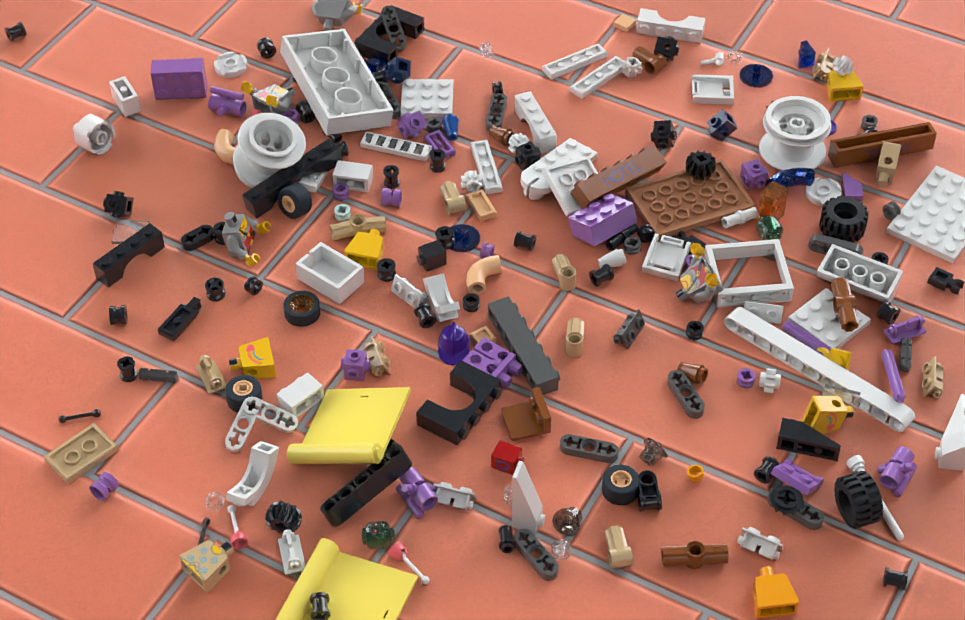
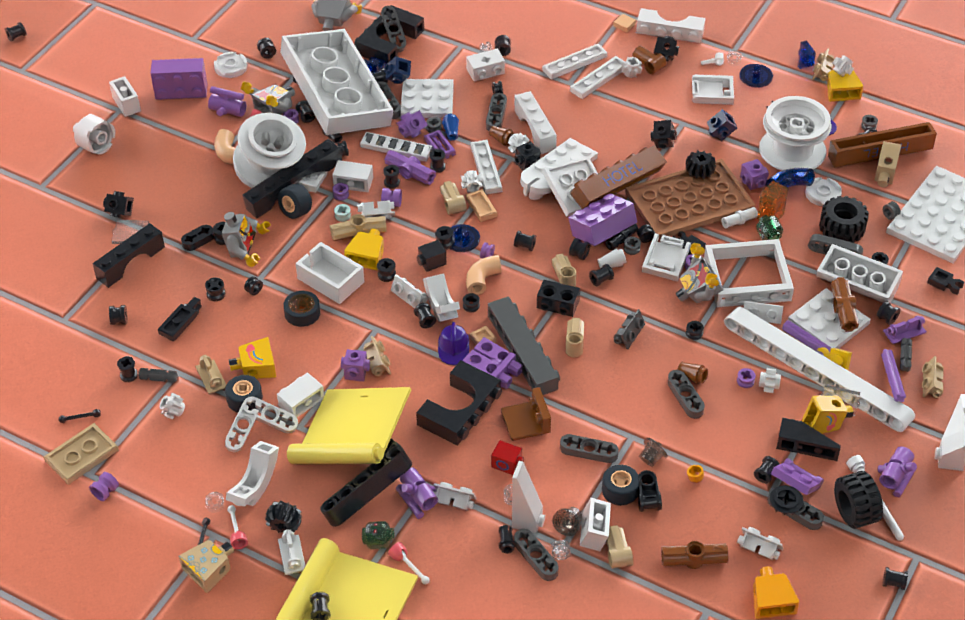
(172, 406): none -> white gear
(384, 209): none -> white hinge
(410, 167): none -> medium lavender piece
(485, 65): none -> white brick
(503, 44): none -> black wheel
(558, 298): none -> black brick
(579, 249): none -> black wheel
(595, 524): none -> white brick
(852, 187): medium lavender tile -> none

